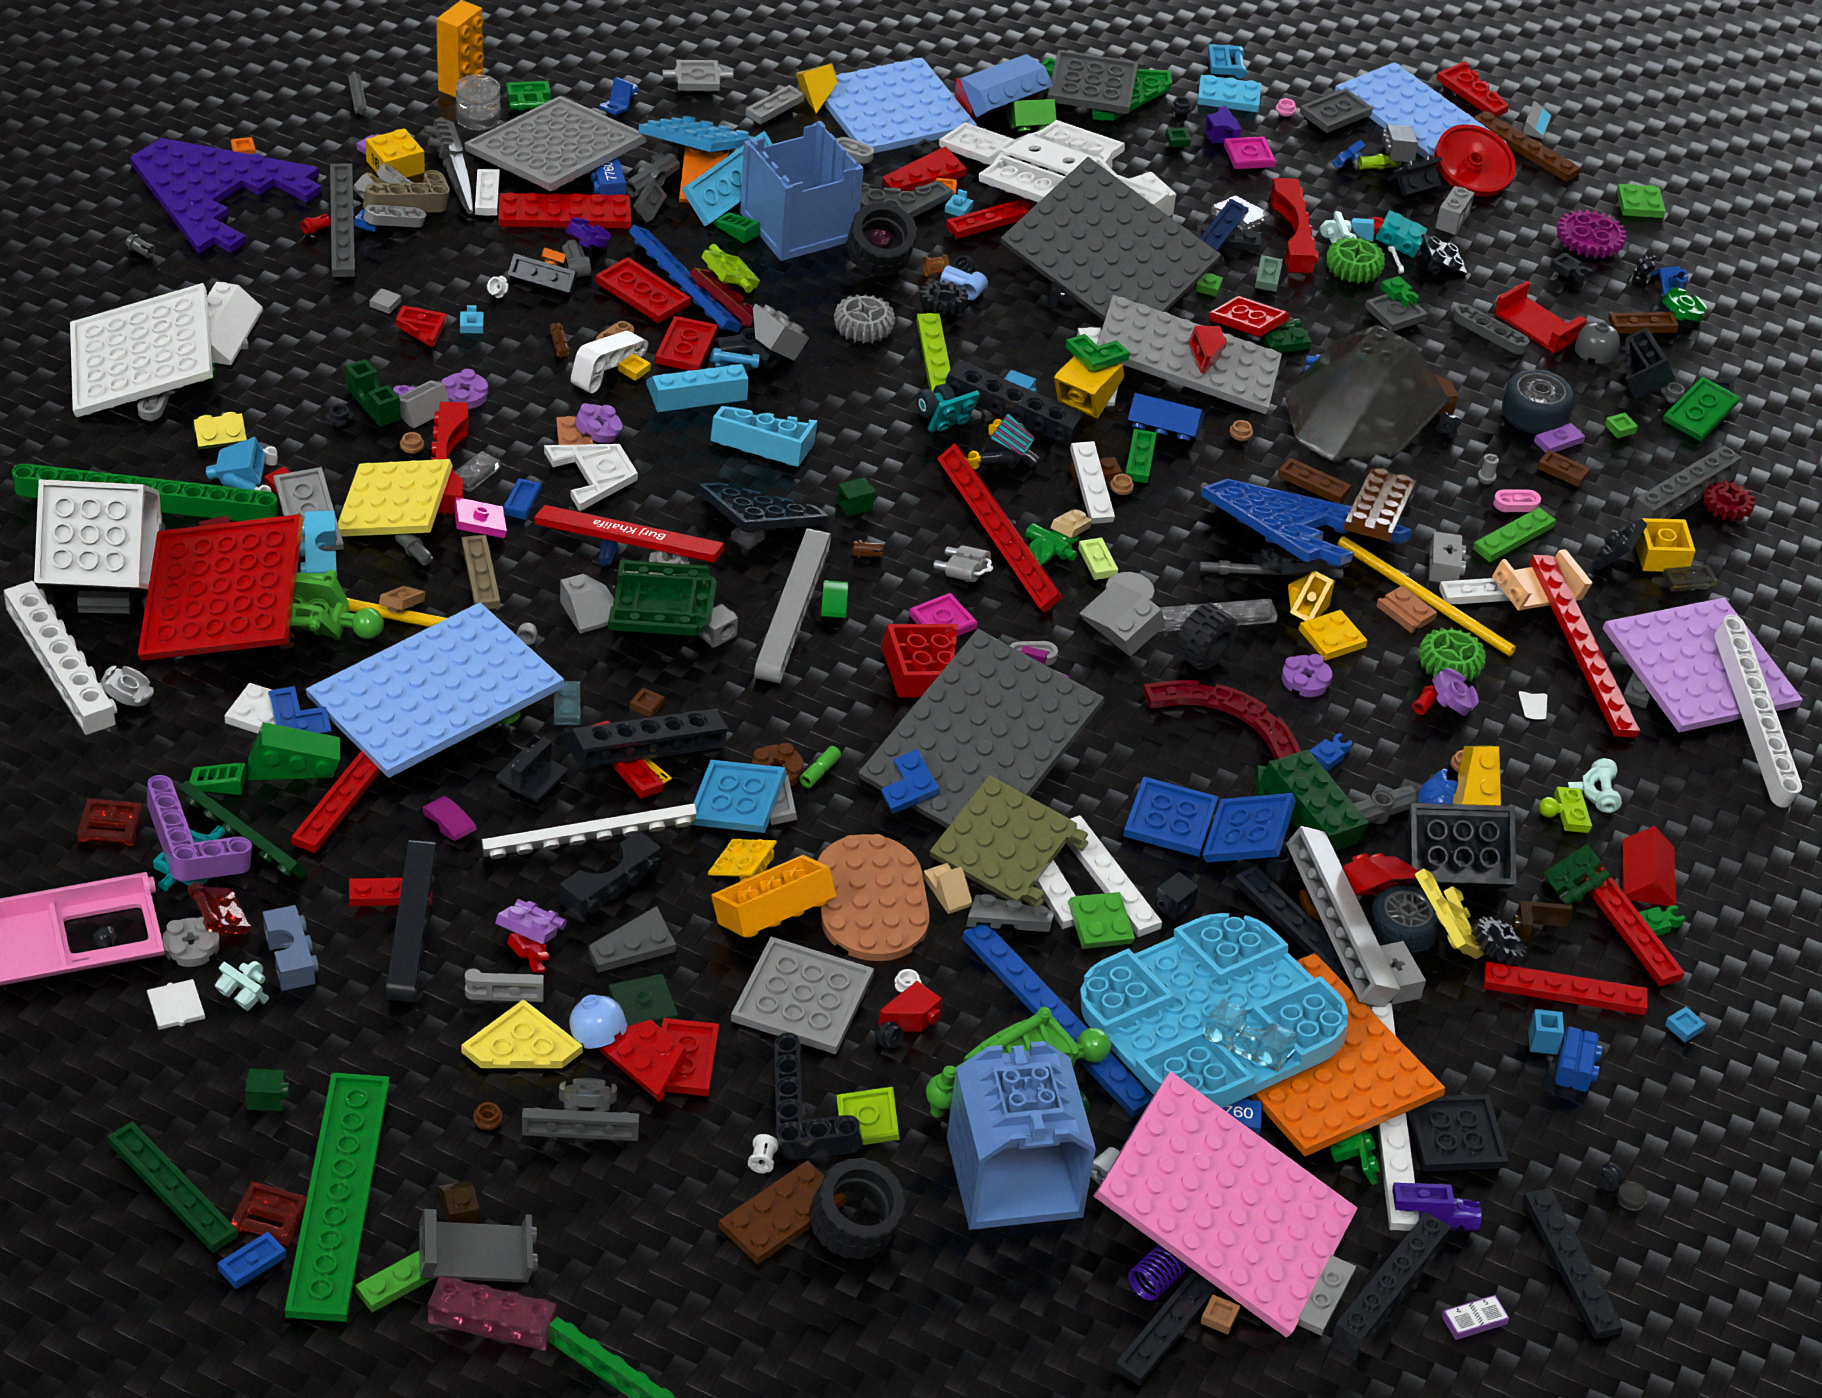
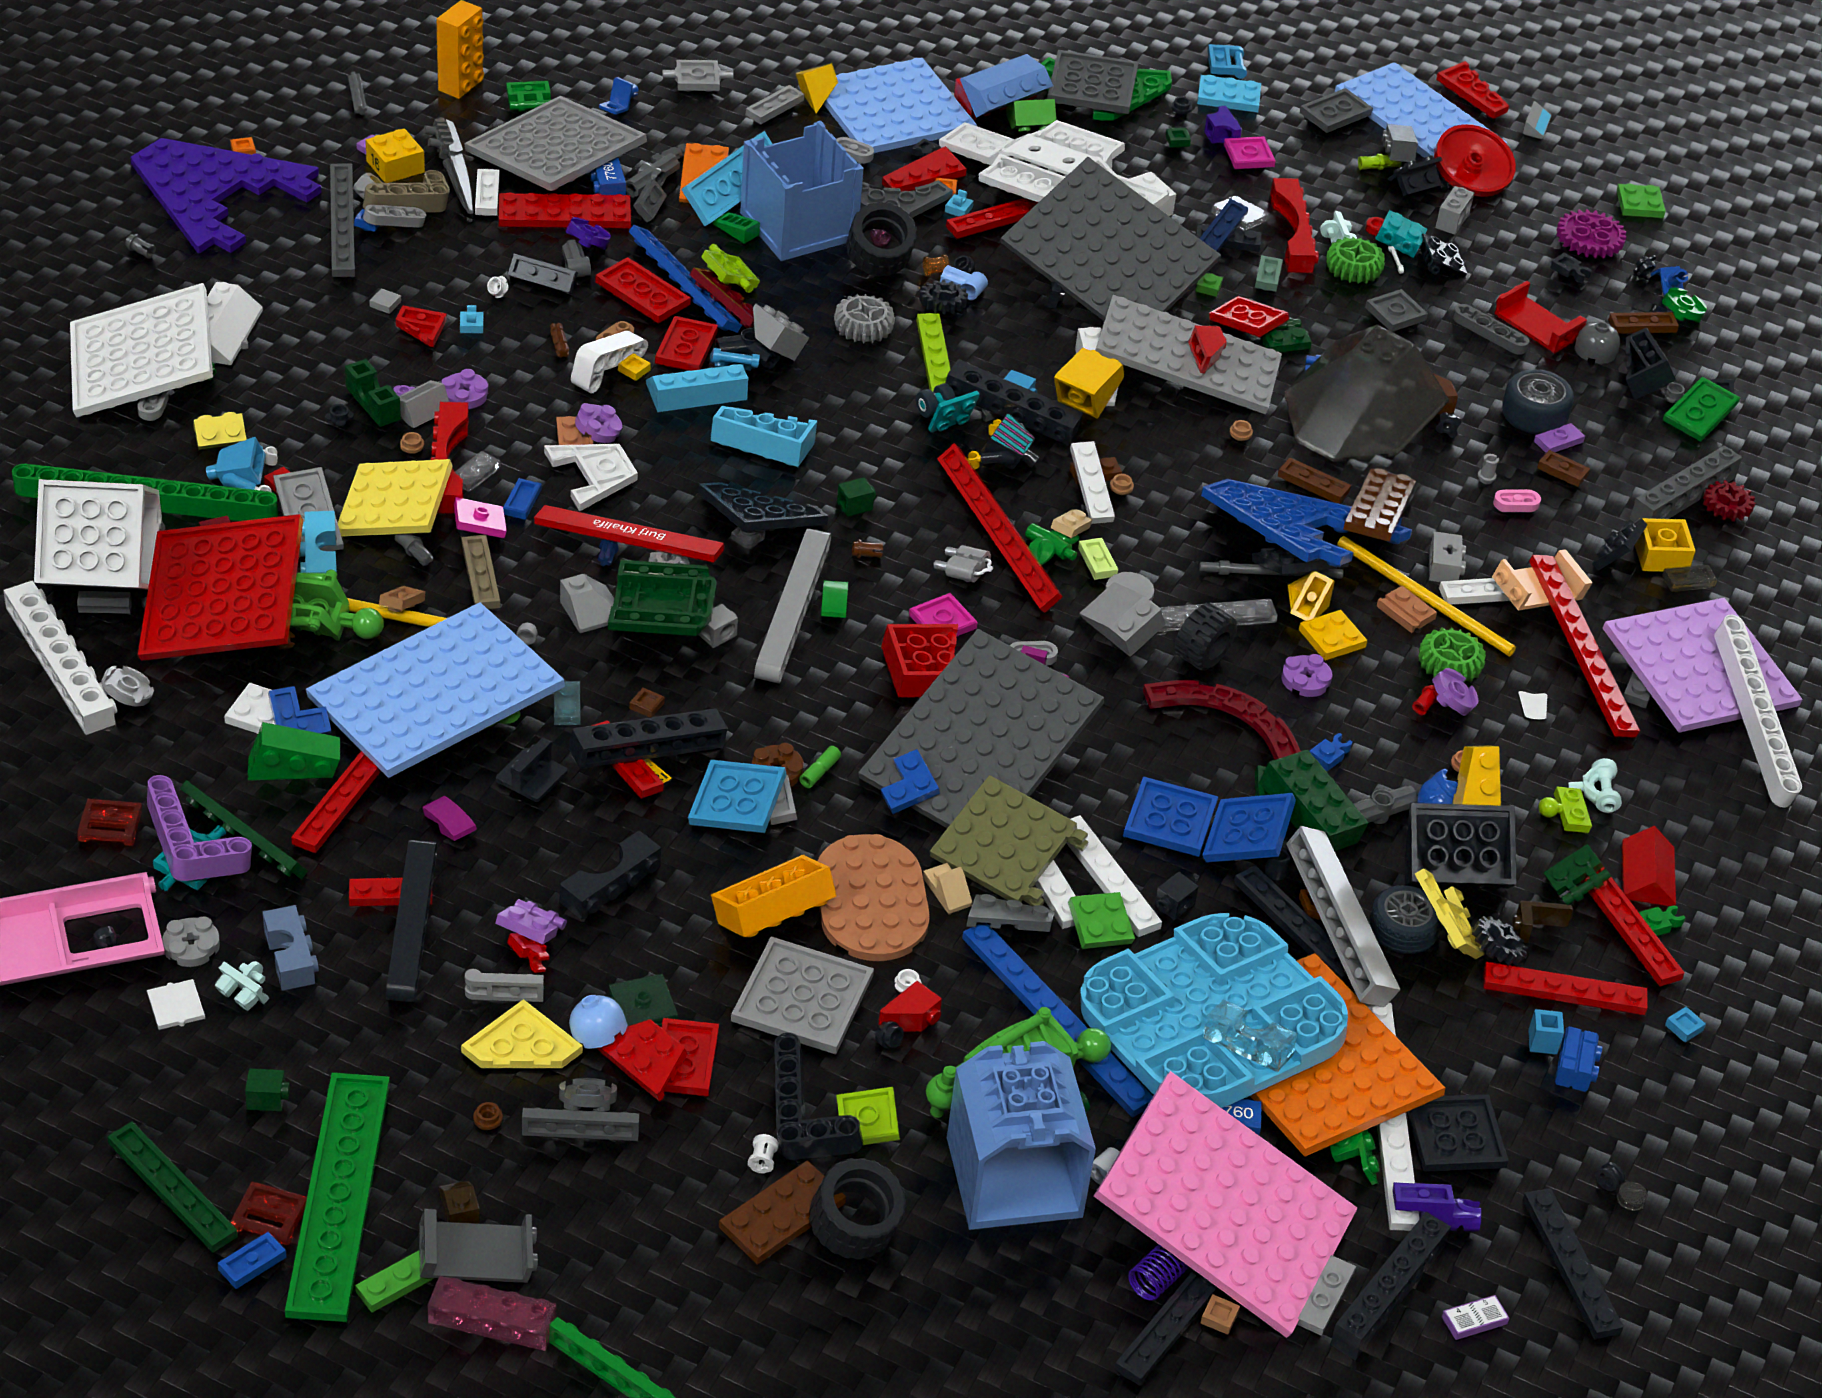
(219, 909): clear red plate -> none
(231, 775): green slope -> none
(314, 224): red pin -> none
(389, 175): light grey plate -> none
(478, 102): clear wheel -> none
(552, 257): orange plate -> none
(580, 832): white plate -> none
(633, 942): dark grey wing -> none
(695, 134): dark azure plate -> none
(744, 858): yellow hinge -> none
(1096, 356): green plate -> none
(1141, 455): green plate -> none
(1165, 417): blue slope -> none
(1286, 107): bright pink plate -> none
(1351, 153): blue plate -> none
(1364, 228): medium azure tile -> none
(1378, 873): red slope -> none
(1397, 288): green plate -> none
(1405, 972): light grey brick -> none
(1514, 534): bright green plate -> none
(1529, 147): reddish brown plate -> none
(1621, 425): bright green plate -> none

